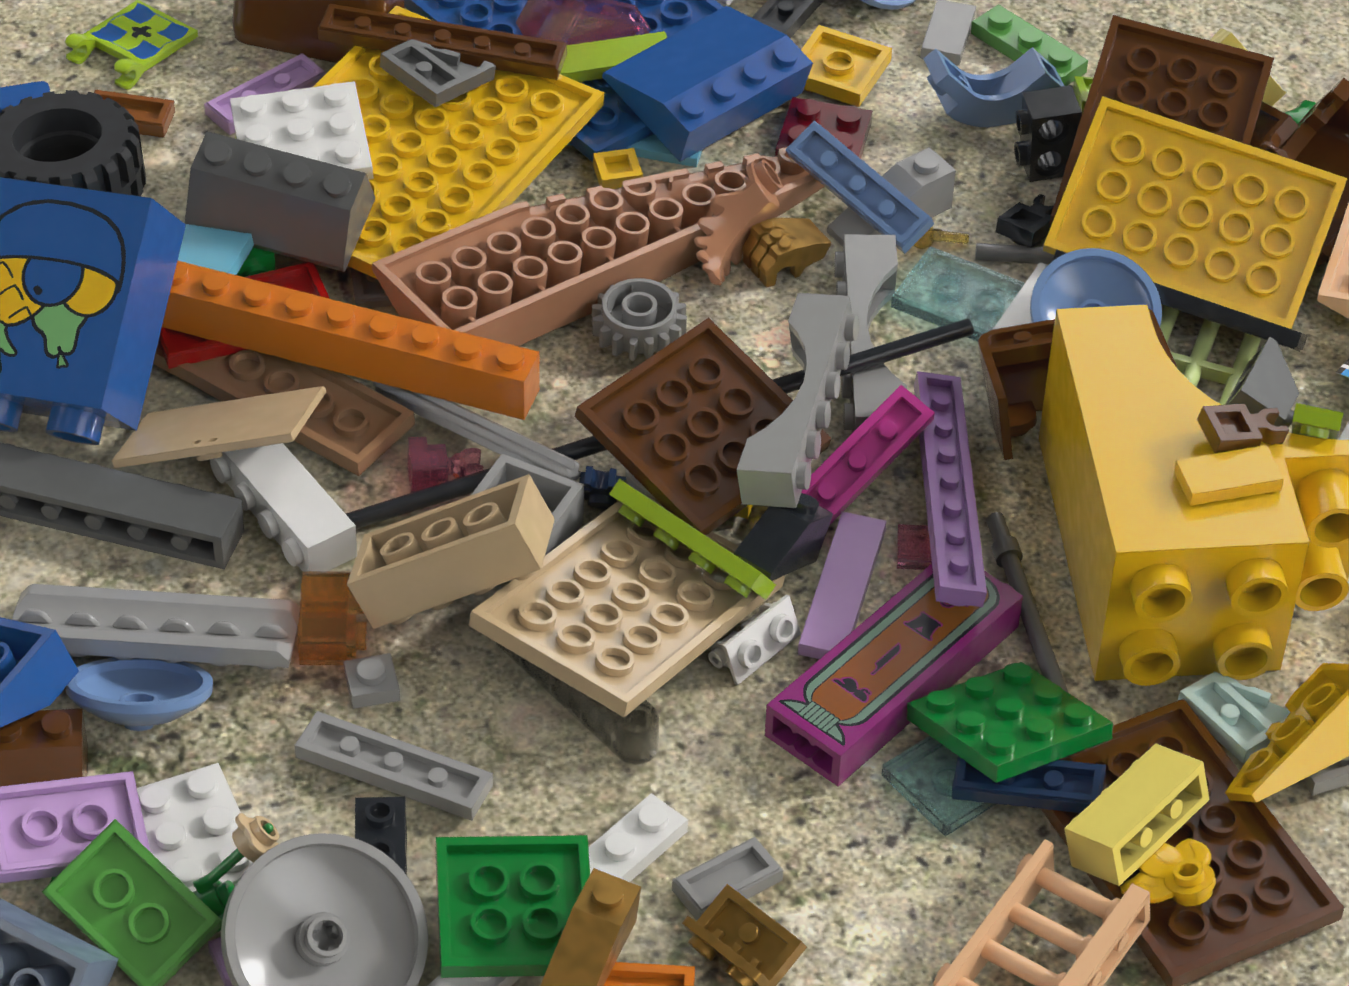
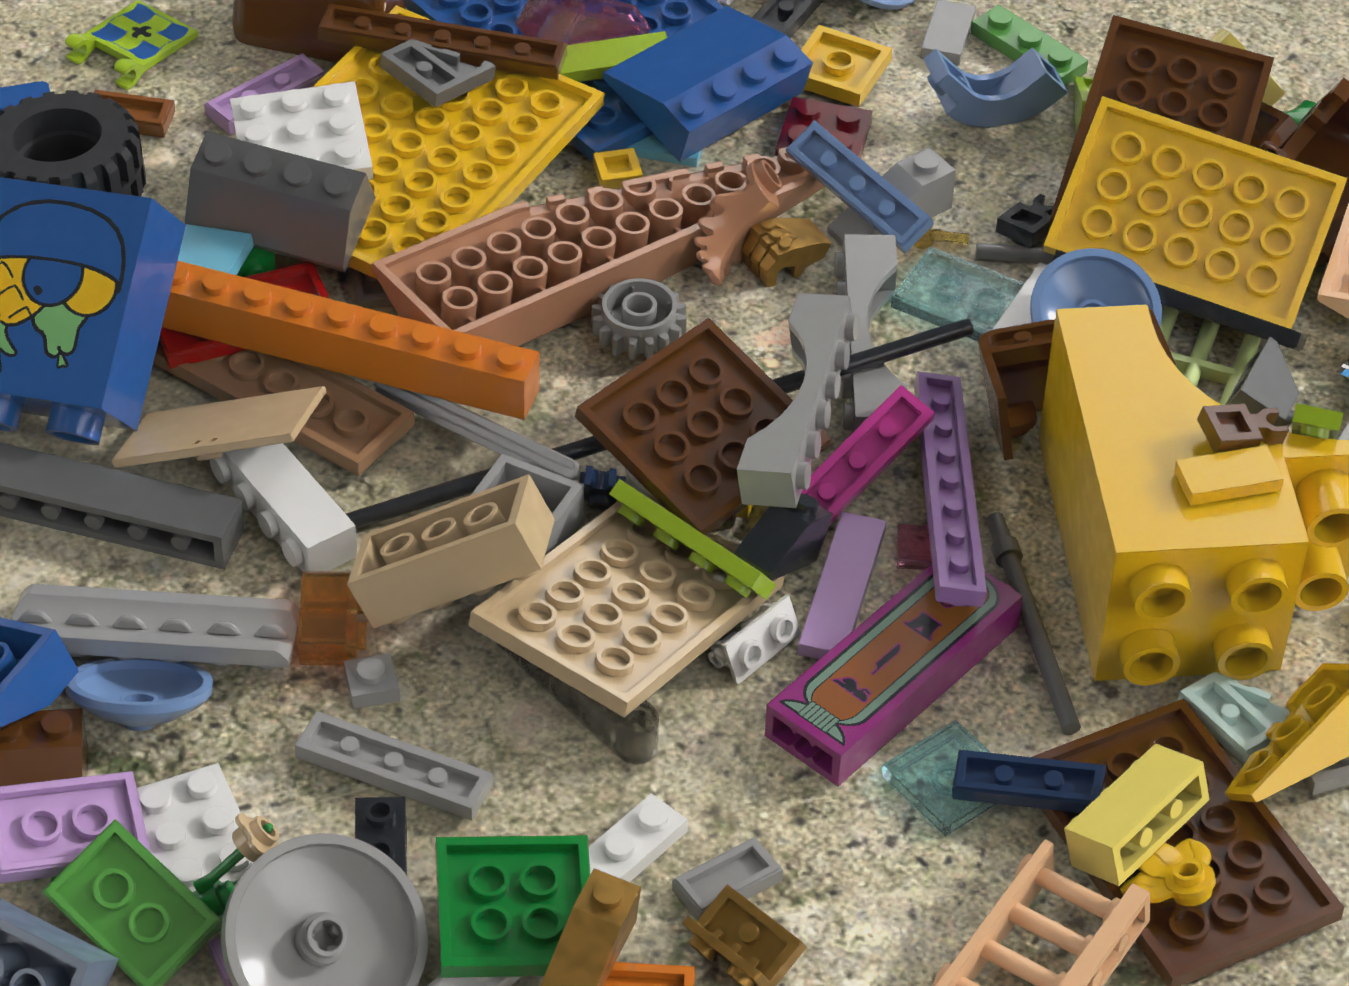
(430, 465): clear pink piece -> none
(1009, 721): green plate -> none
(1046, 131): black brick -> none

